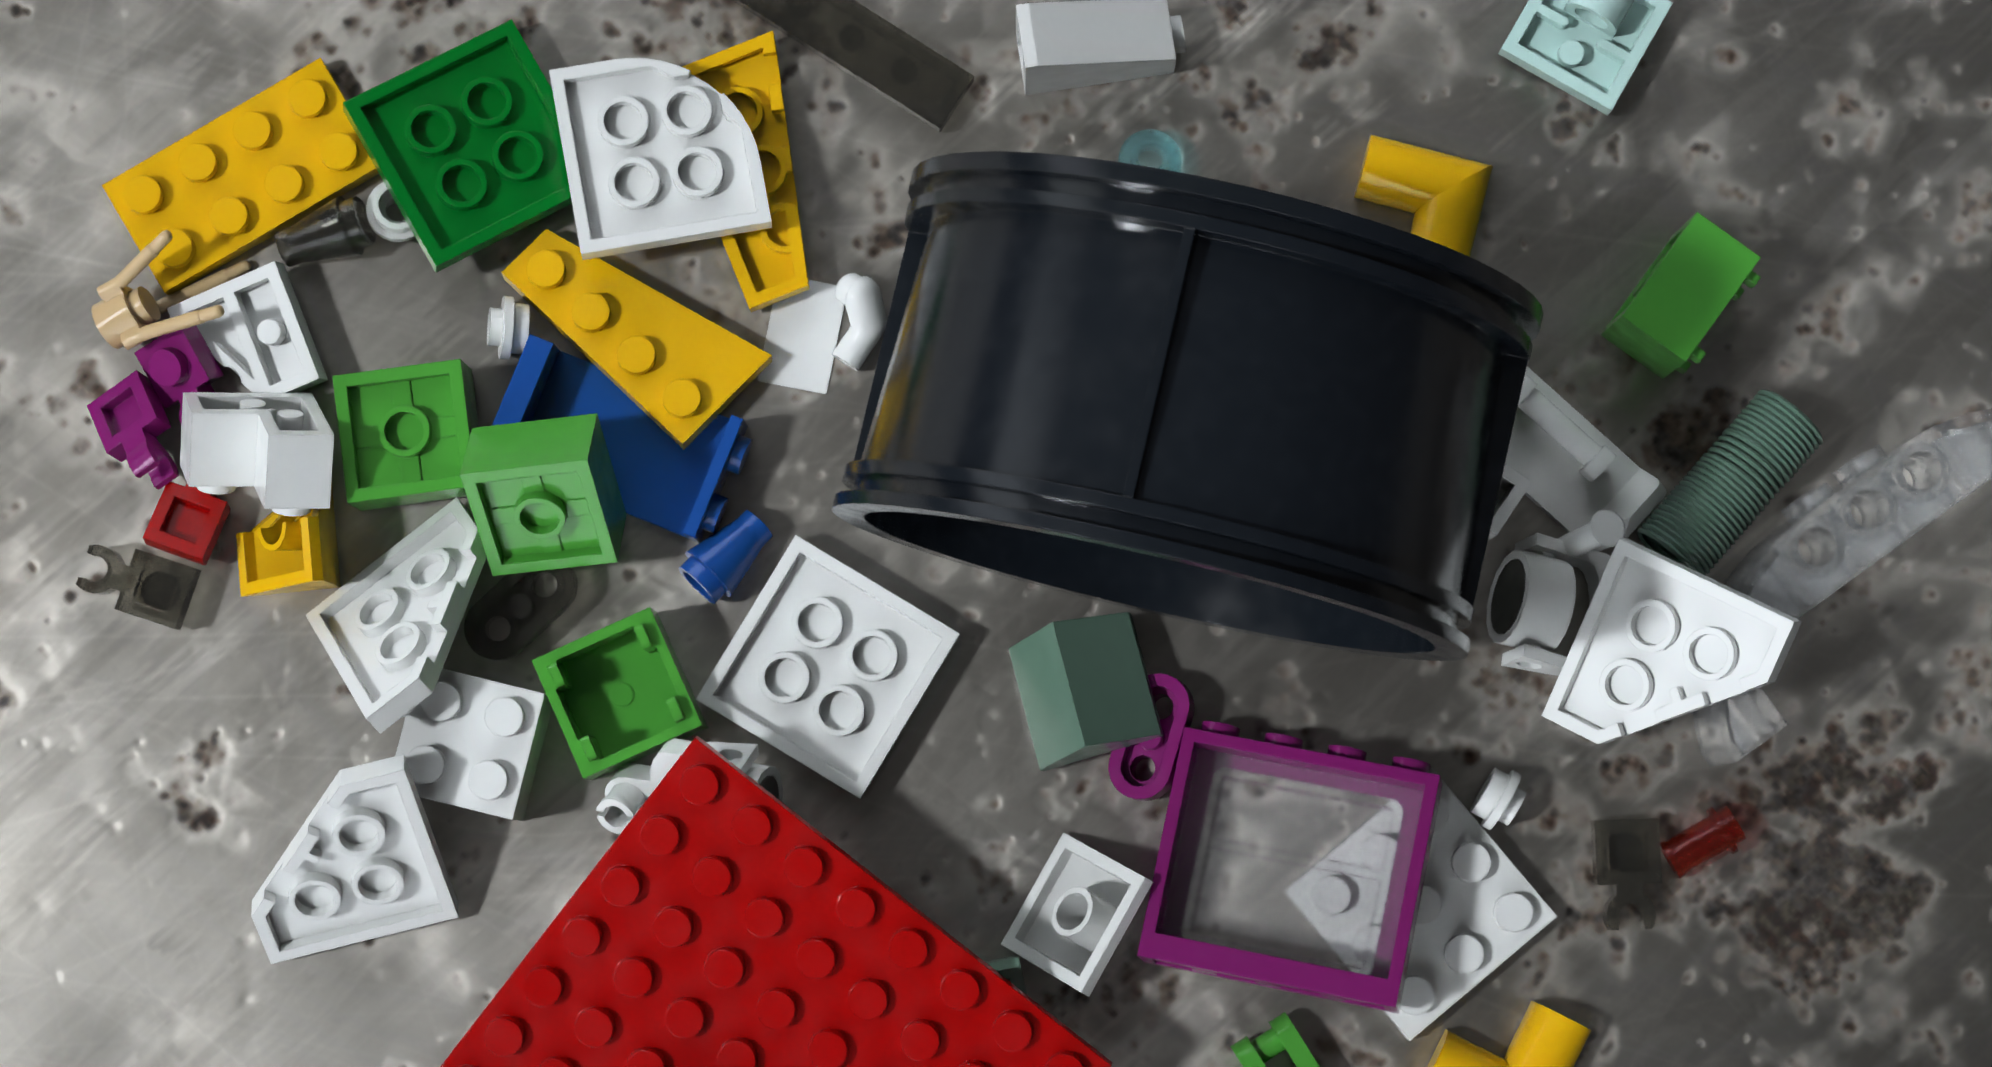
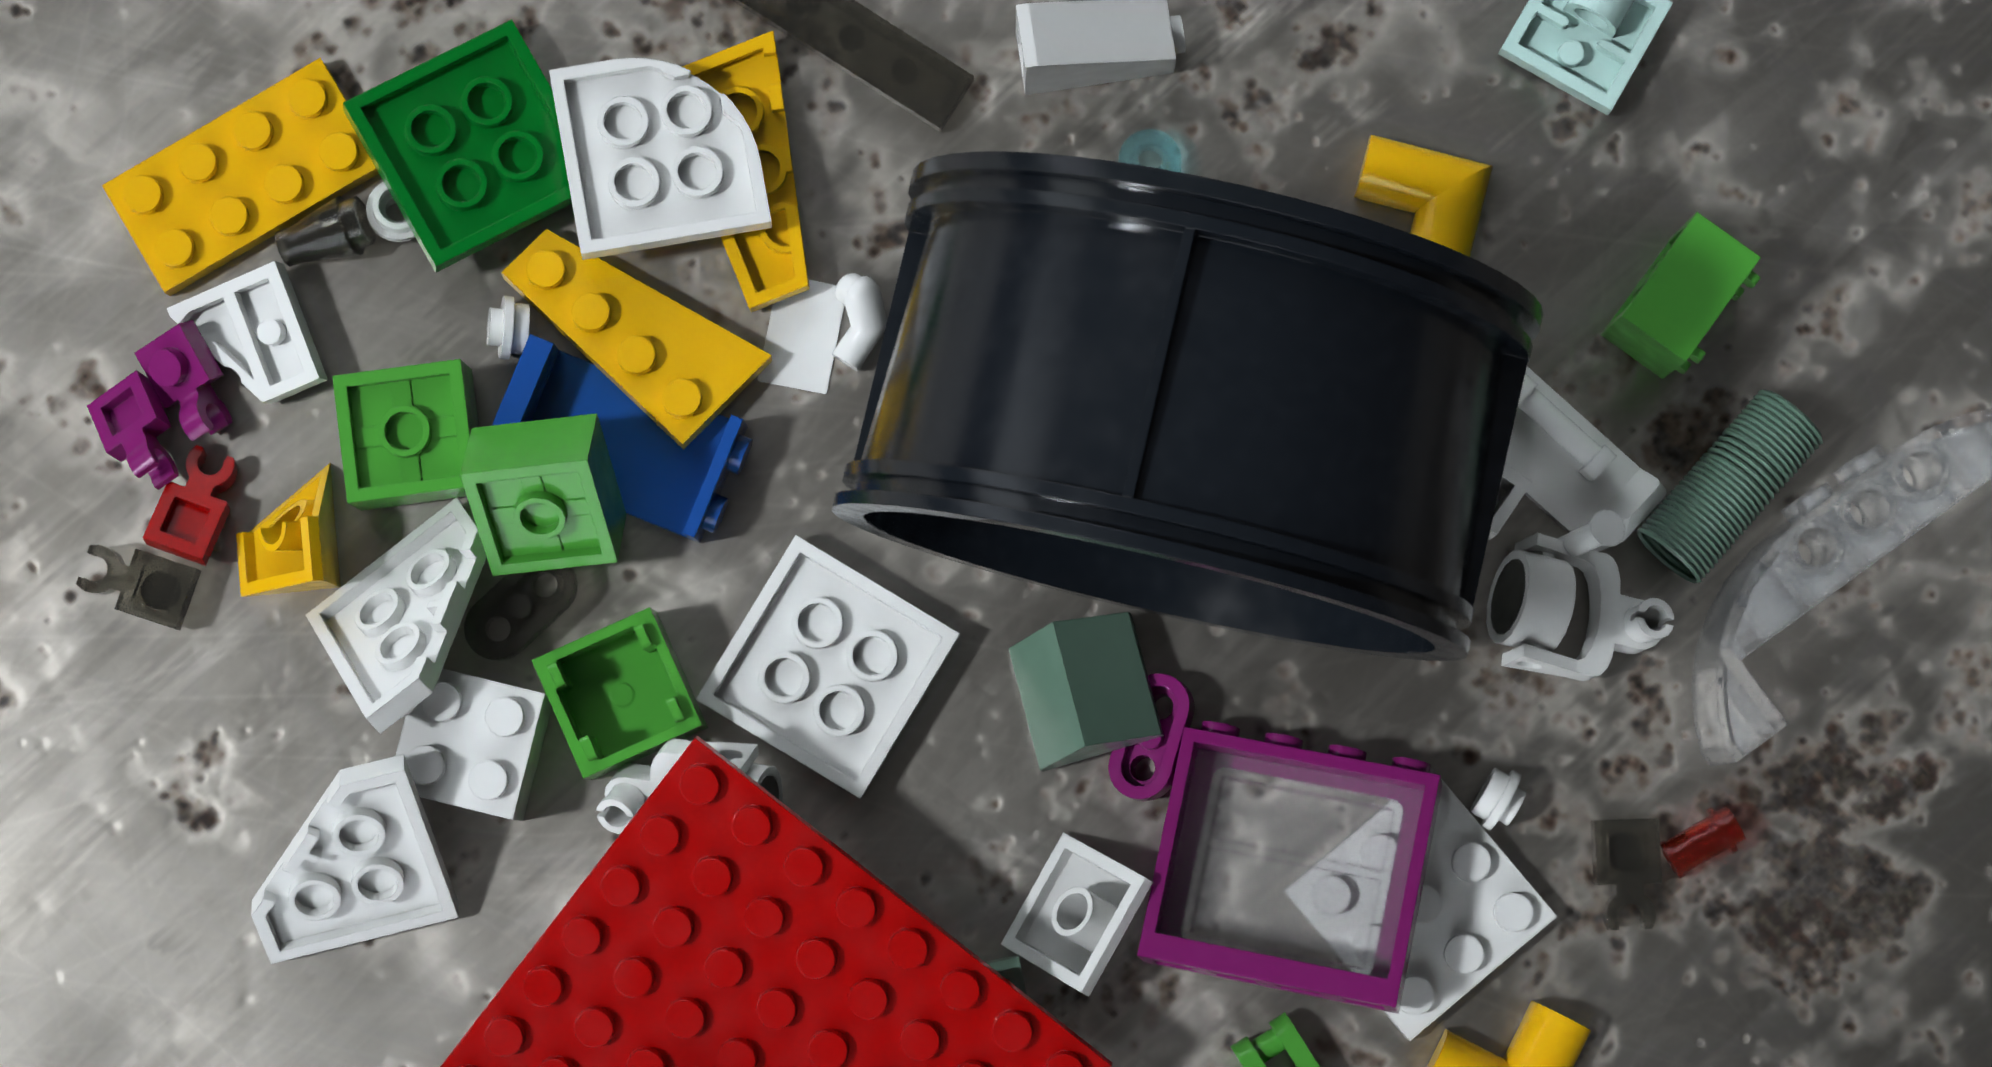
(128, 315): tan plant -> none
(259, 442): white brick -> none
(724, 558): blue cone -> none
(1663, 647): white plate -> none

